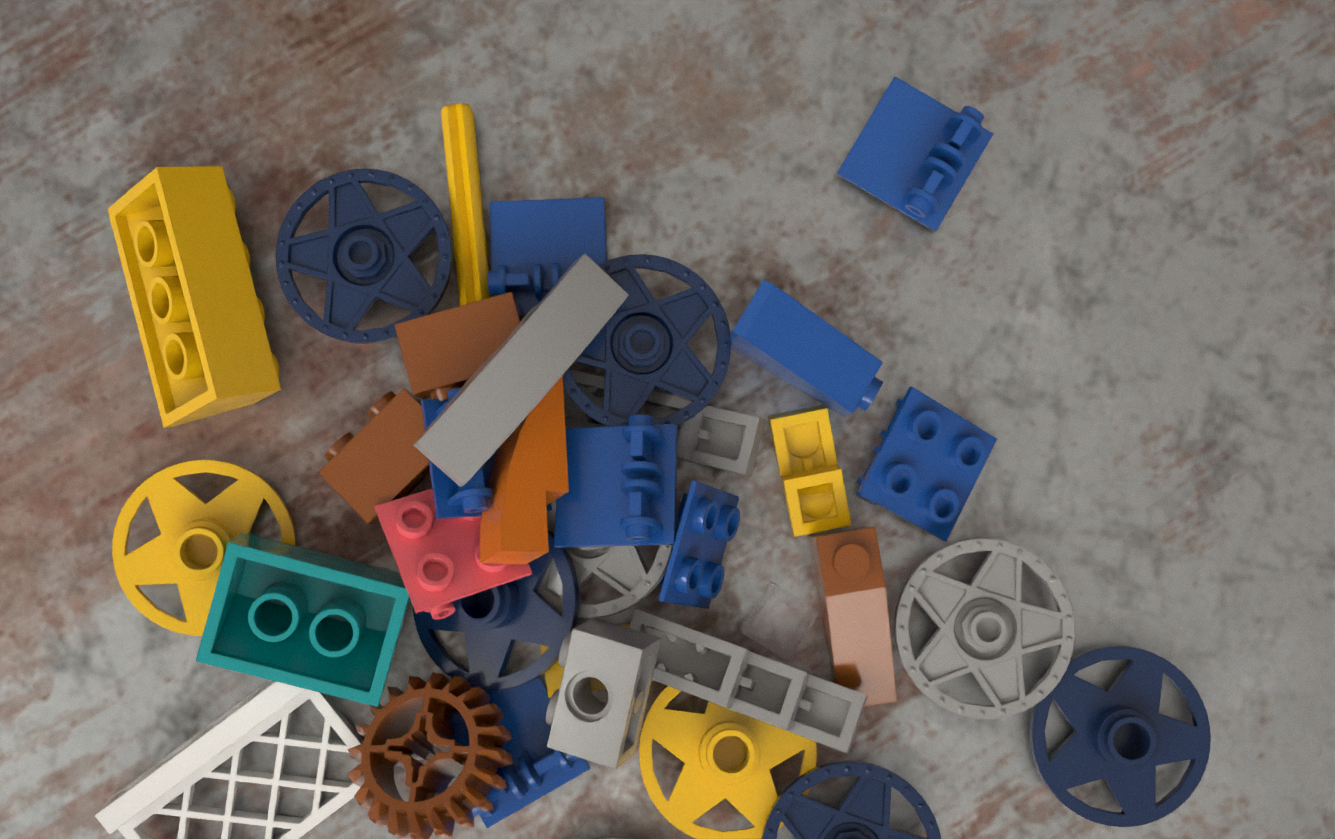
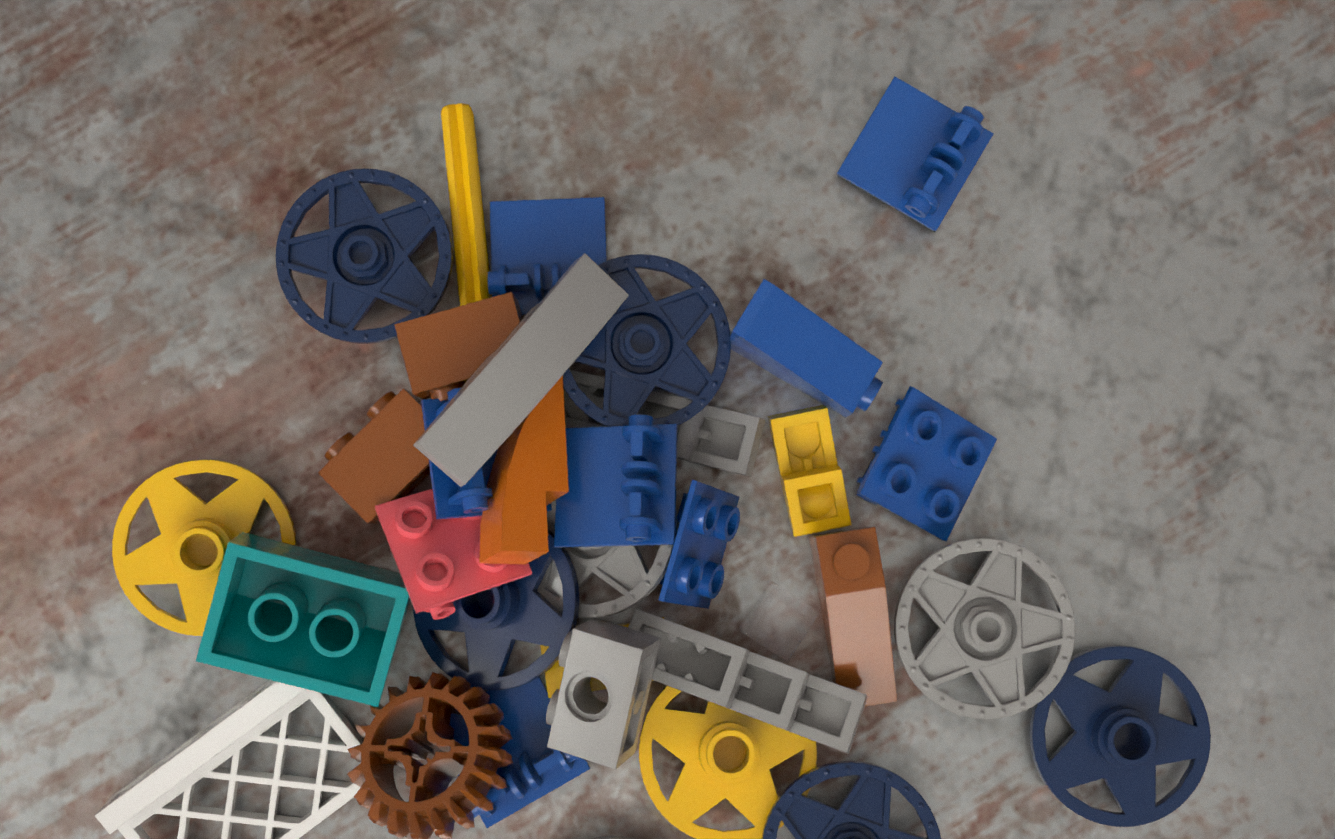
(193, 294): yellow slope -> none

